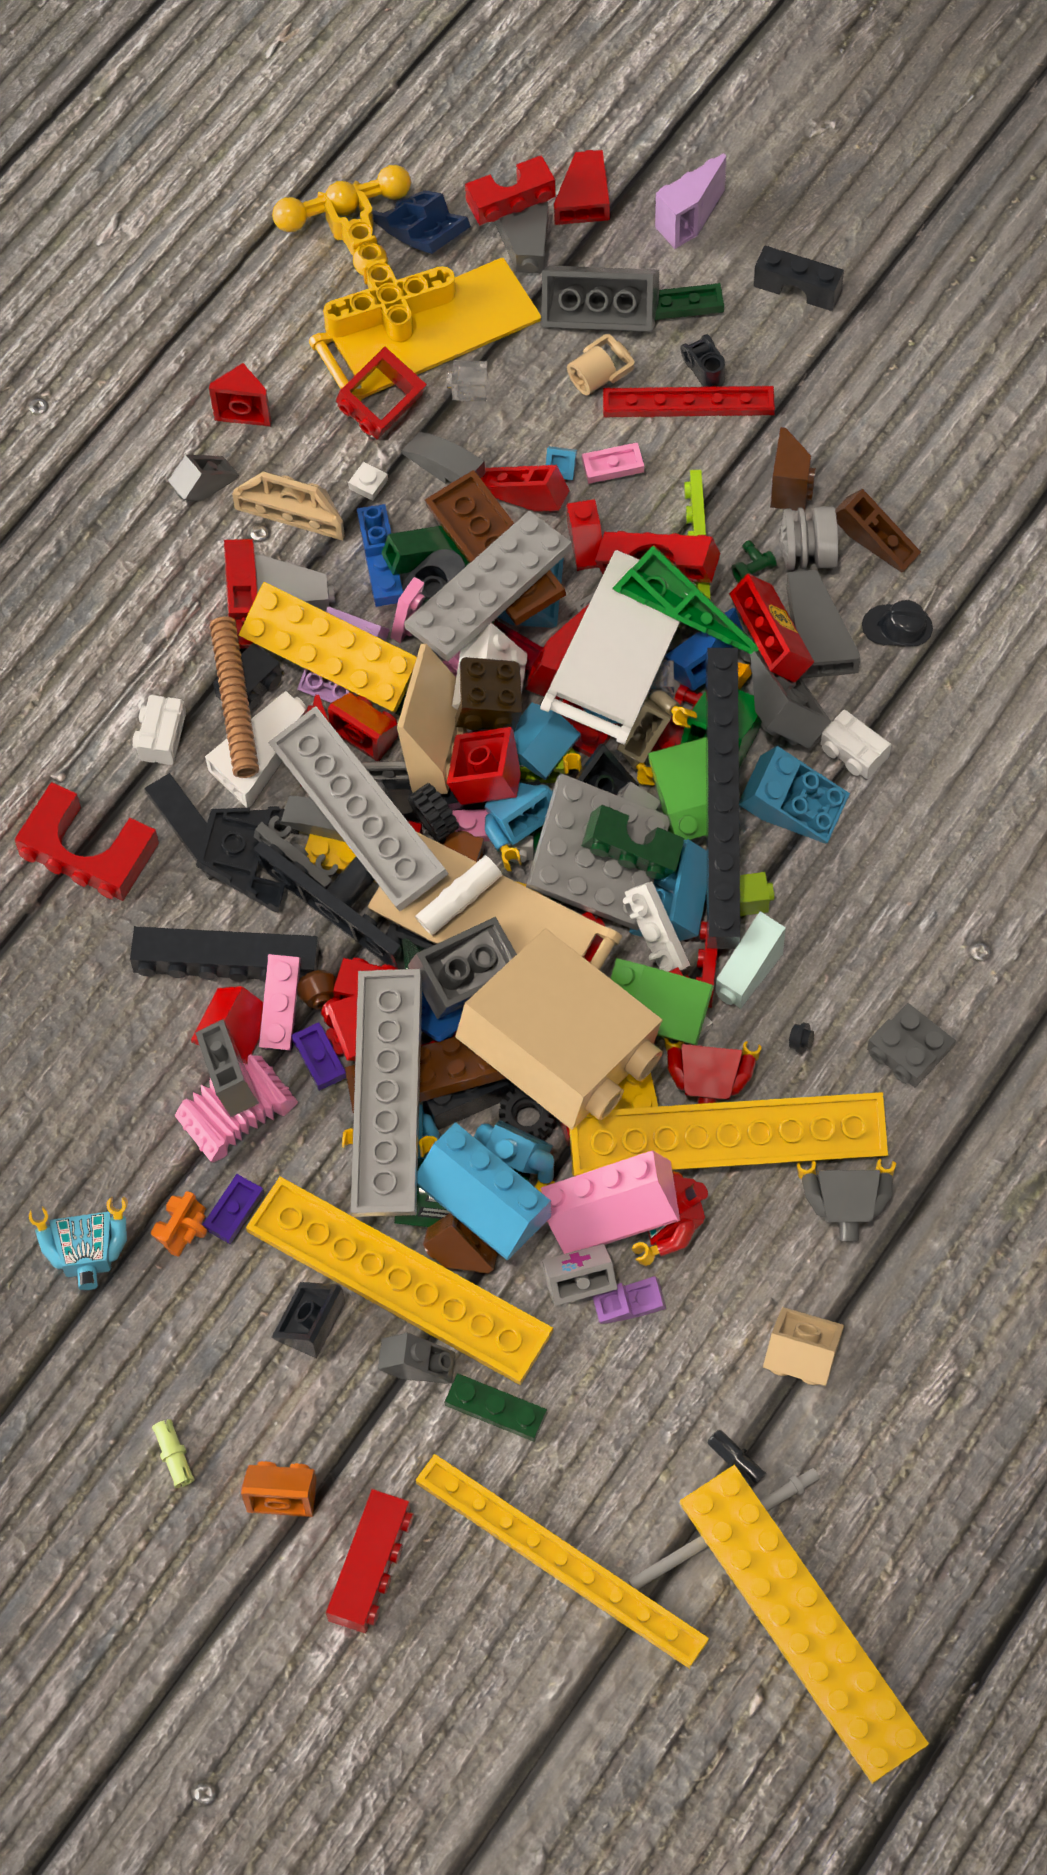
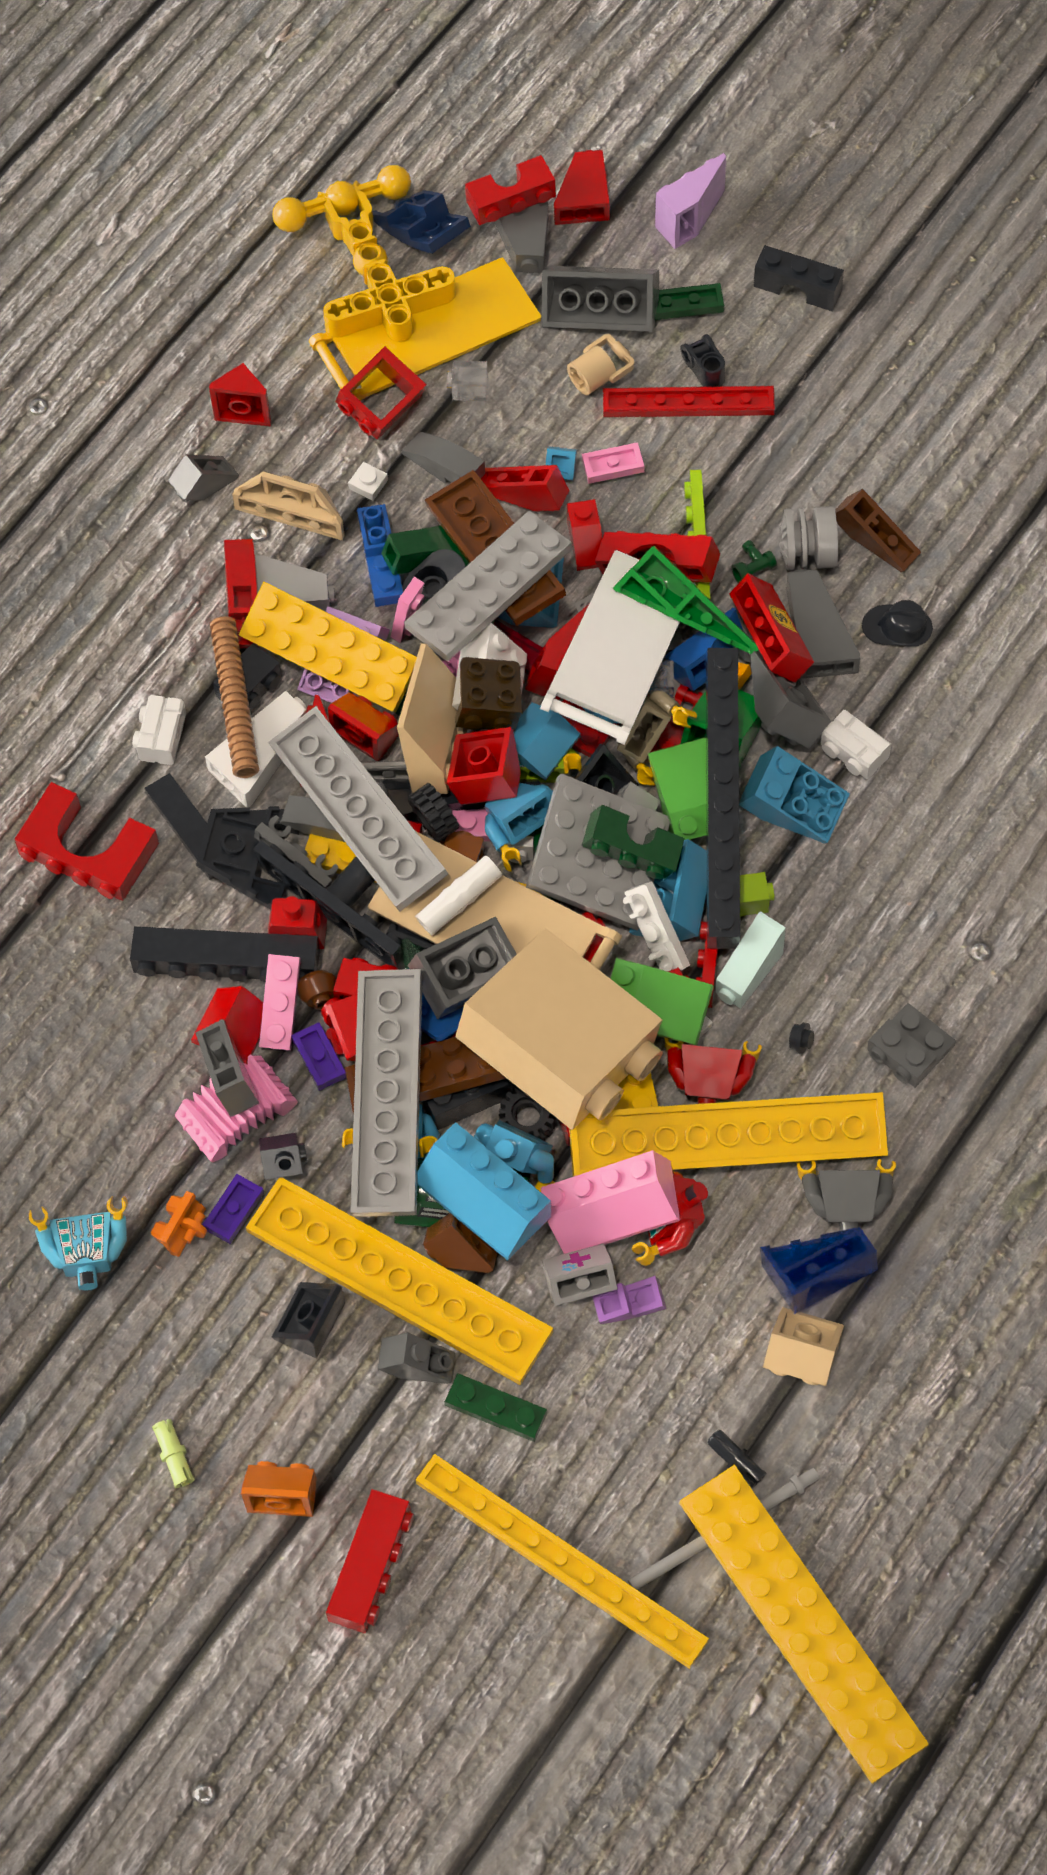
(282, 1155): none -> black brick
(297, 917): none -> red torso
(792, 474): reddish brown slope -> none
(819, 1266): none -> clear blue wedge

